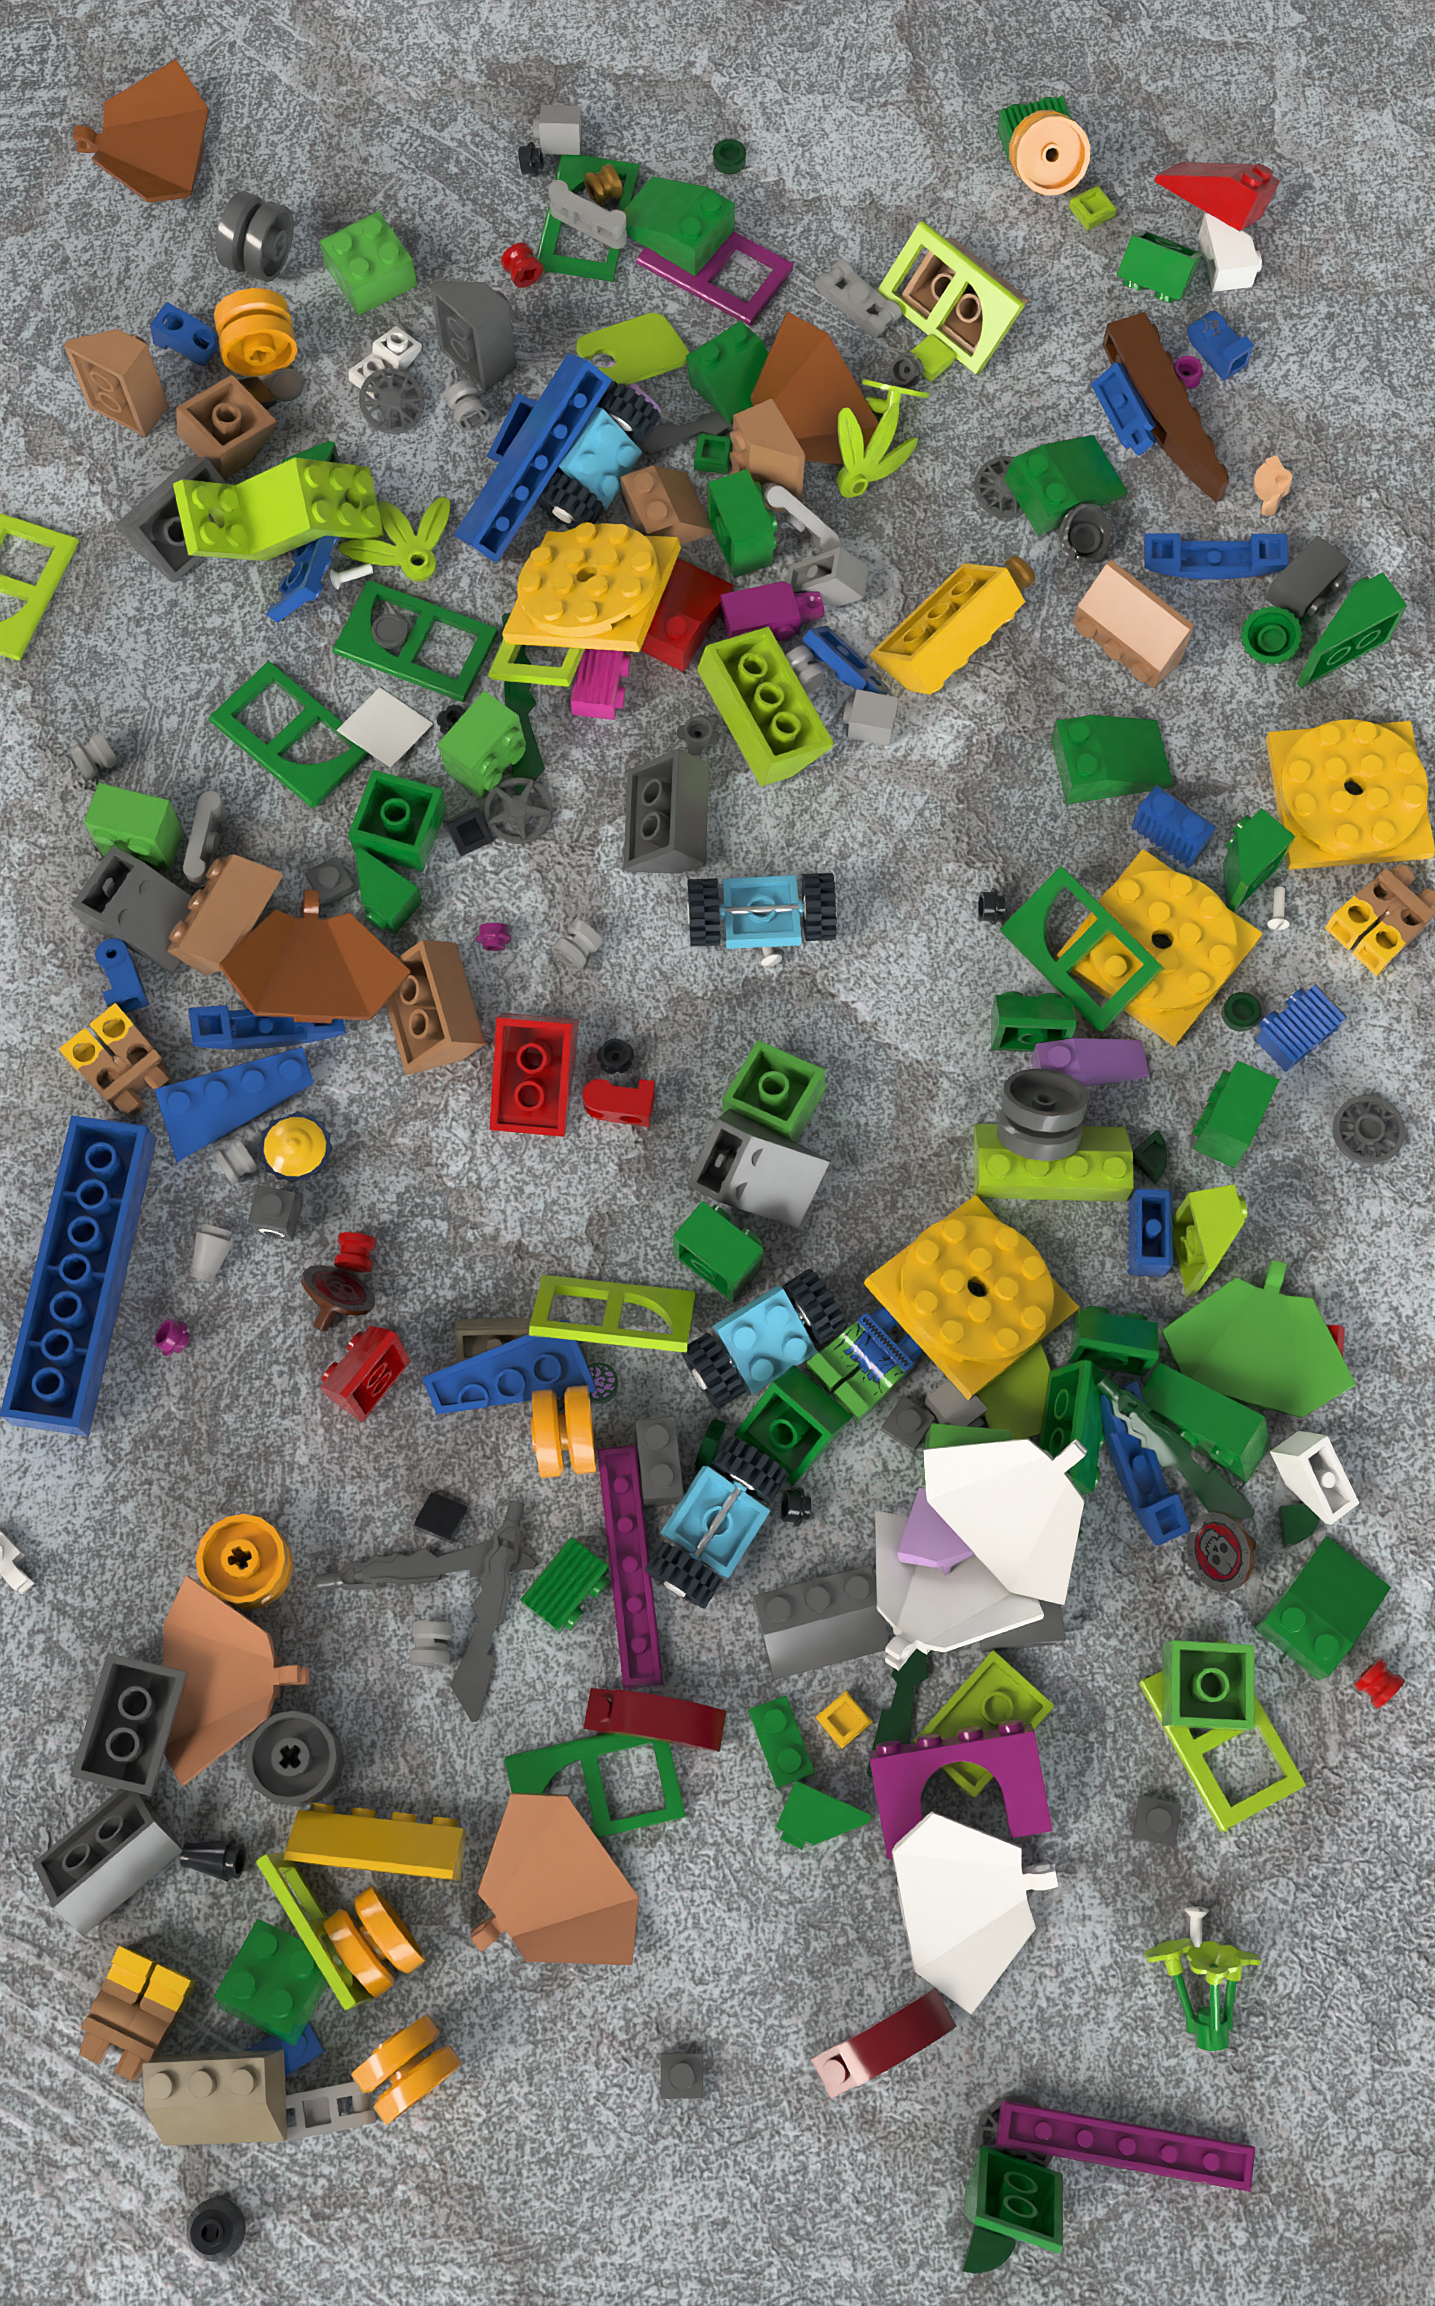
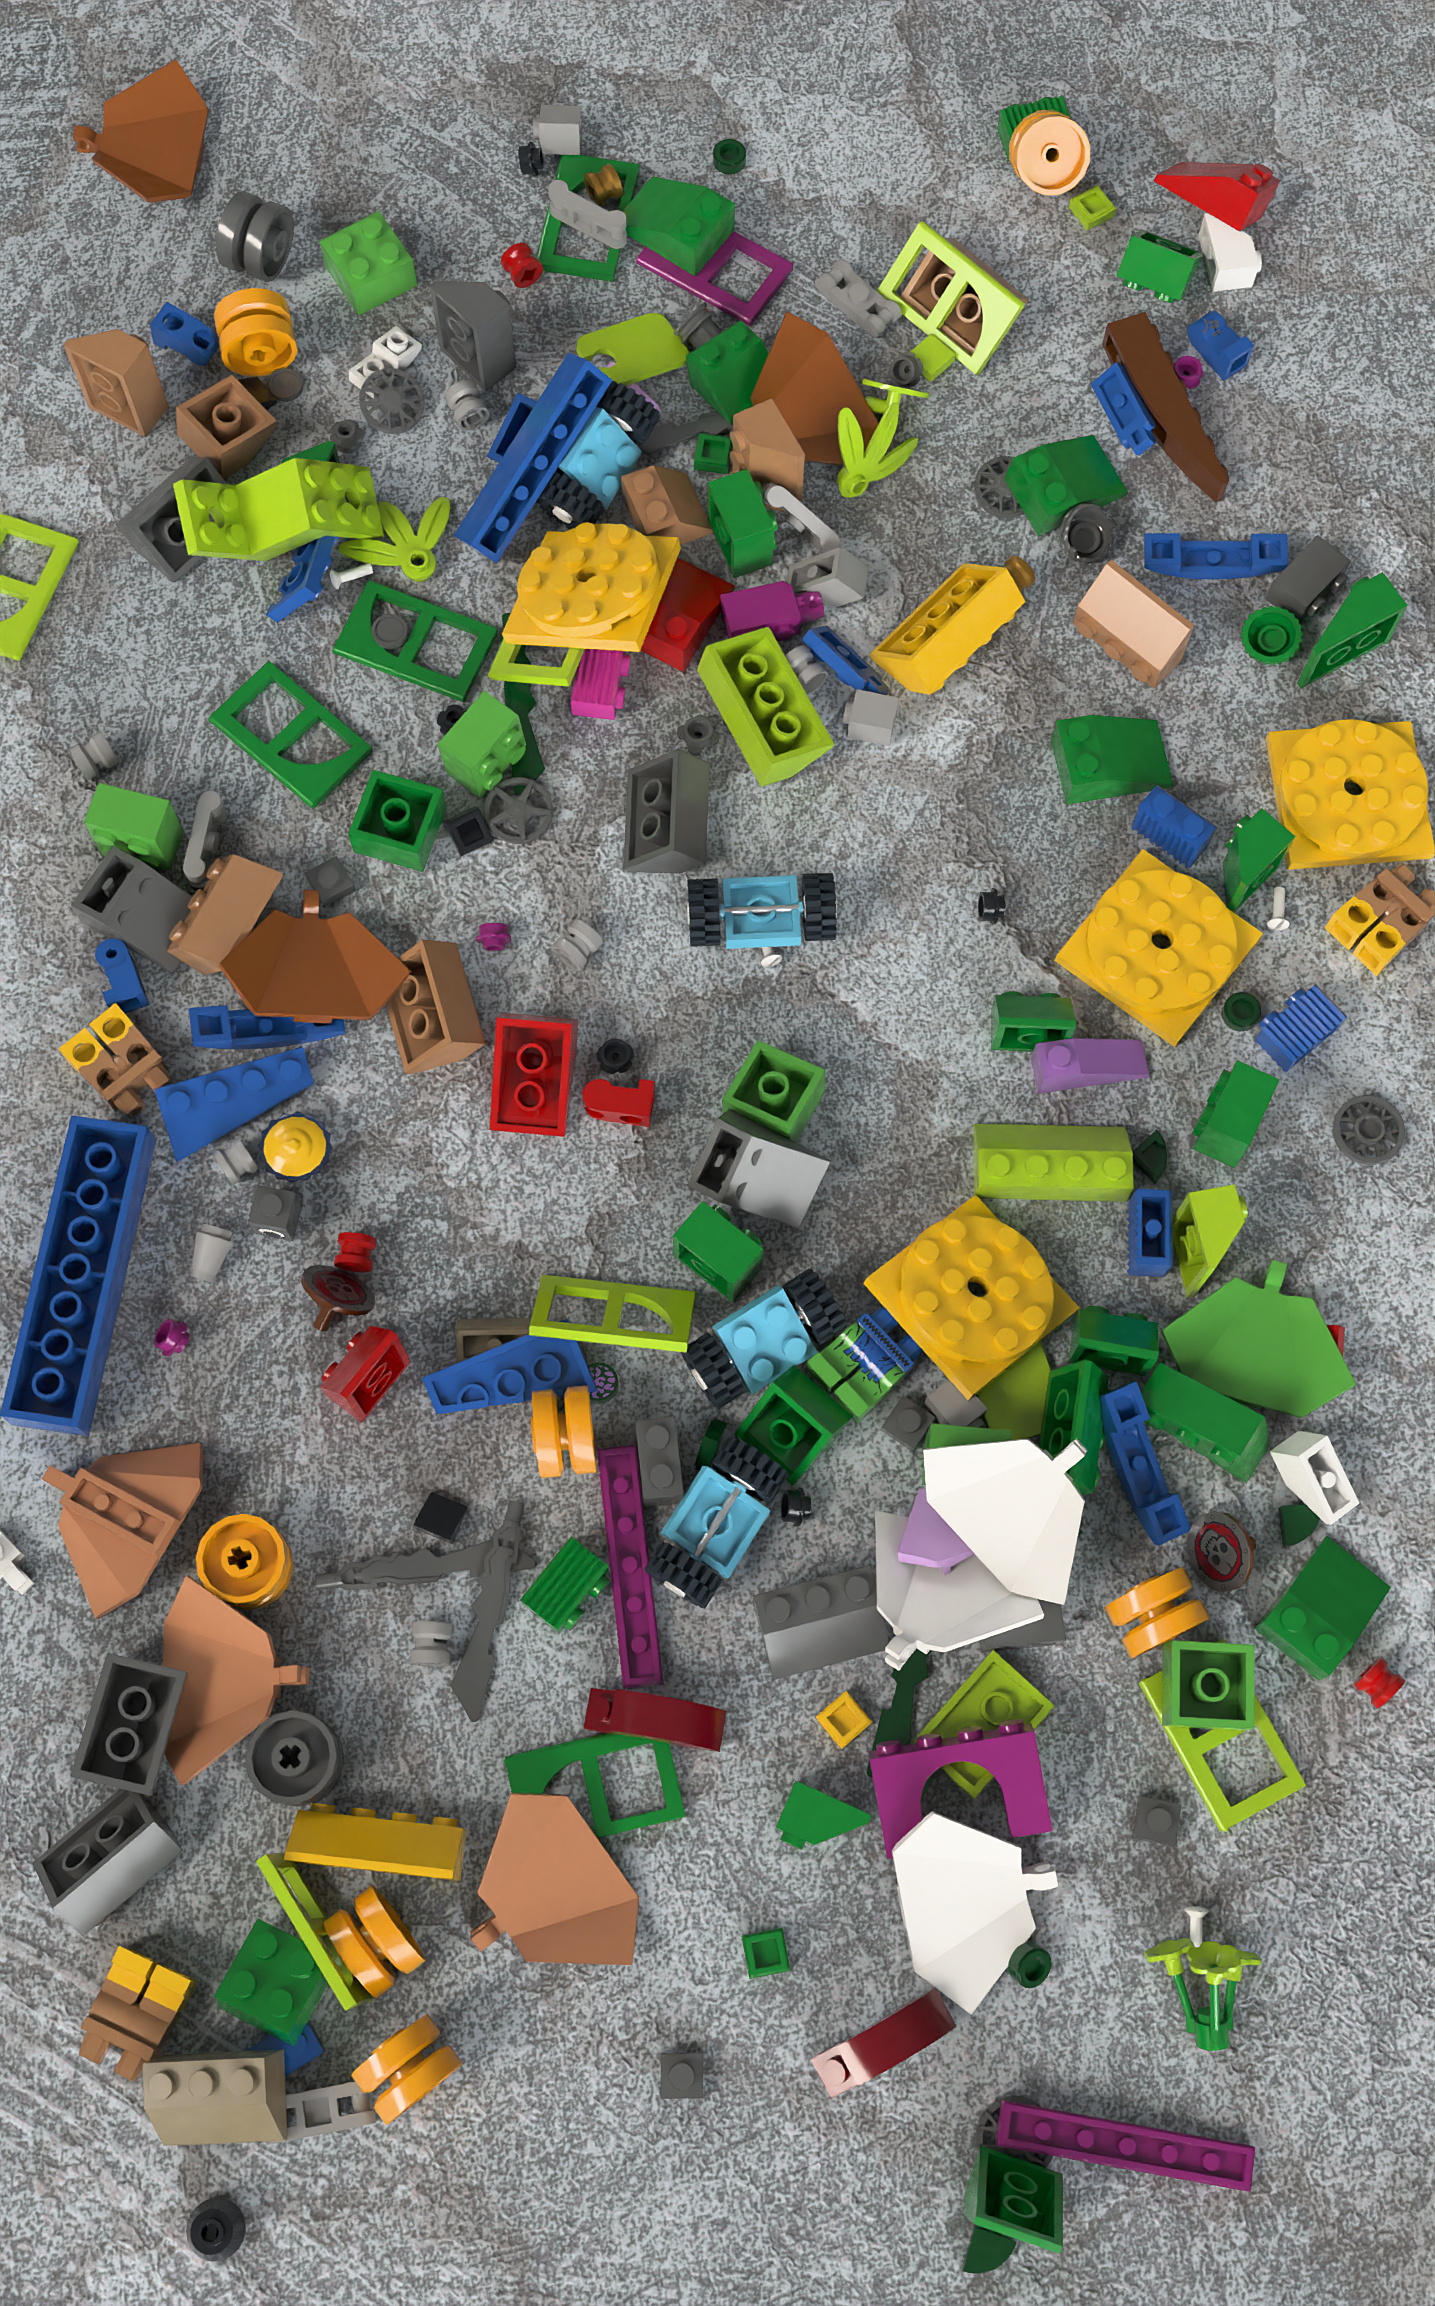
(124, 1517): none -> nougat panel
(215, 1858): black cone -> none
(350, 442): none -> dark grey plate
(384, 727): white sticker -> none
(385, 894): green slope -> none
(698, 327): none -> dark grey piece
(765, 1953): none -> green tile
(781, 1742): green plate -> none
(1028, 934): green window -> none
(1029, 1965): none -> dark green tile
(1042, 1114): dark grey wheel -> none
(1154, 1607): none -> light orange wheel
(1172, 1450): dark green sword -> none
(1272, 484): light nougat piece -> none

